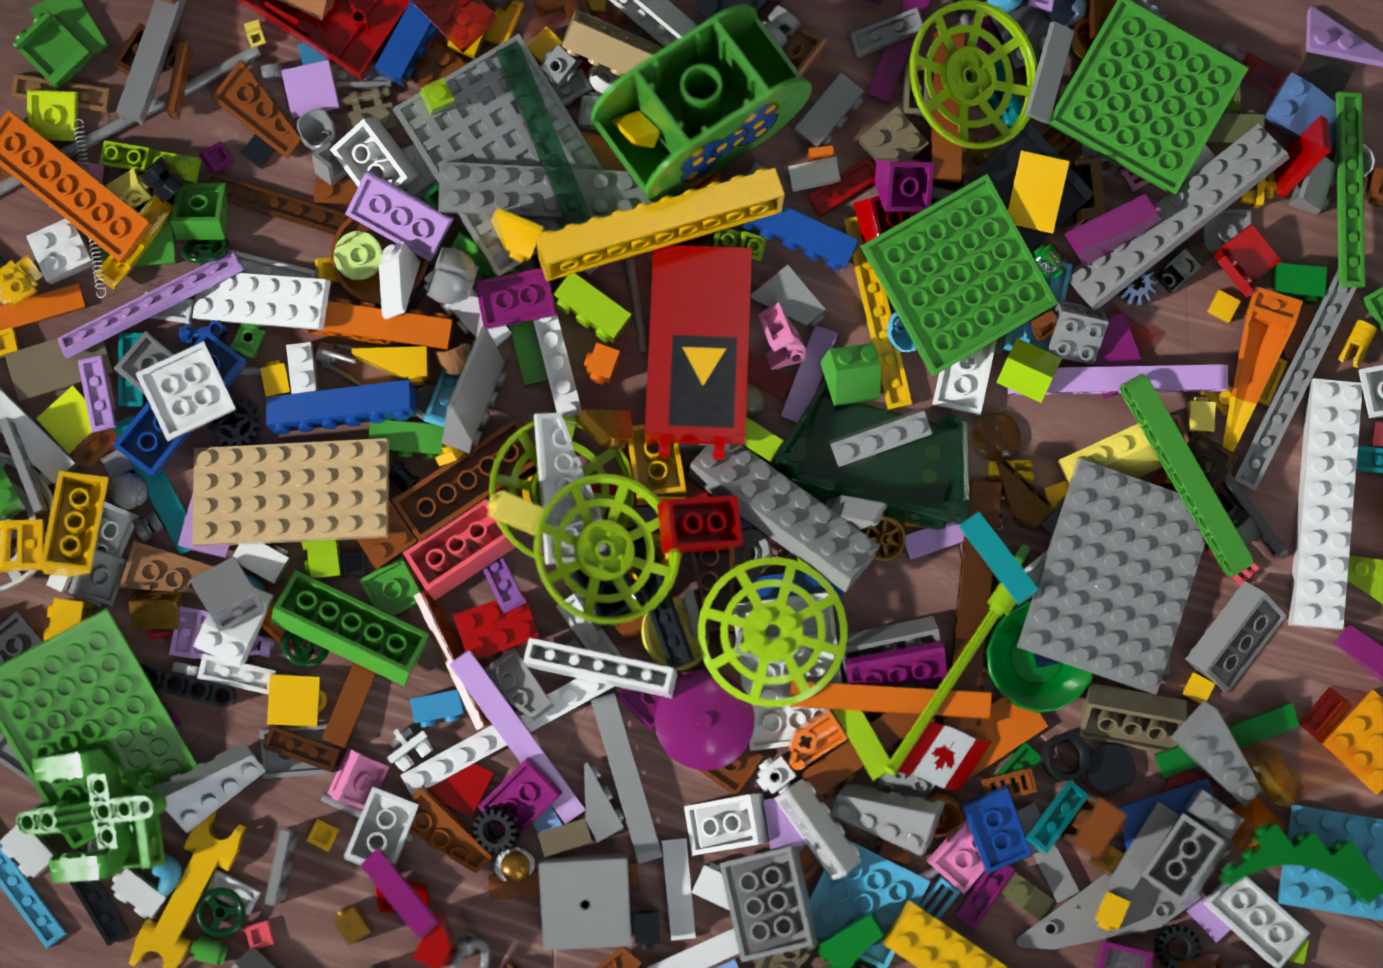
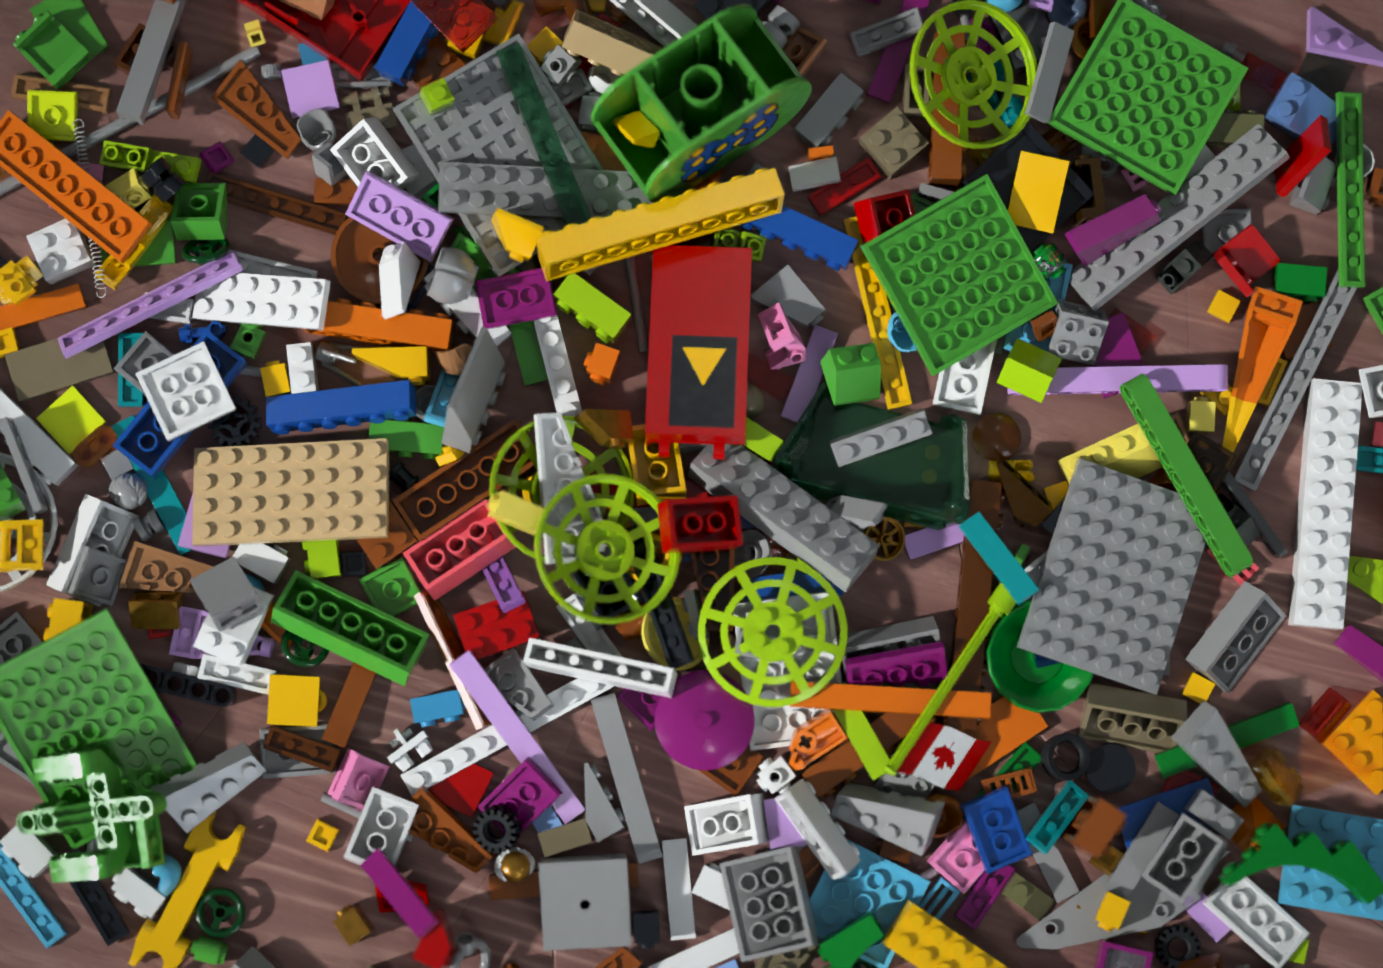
(74, 524): yellow slope -> none
(97, 394): lavender tile -> none
(247, 893): white tile -> none
(260, 934): coral tile -> none
(281, 866): light grey plate -> none
(324, 270): yellow plate -> none
(358, 255): yellowish green tile -> none
(904, 184): magenta slope -> none
(1143, 292): sand blue gear -> none
(1256, 194): yellow hips -> none
(1359, 338): yellow hinge -> none

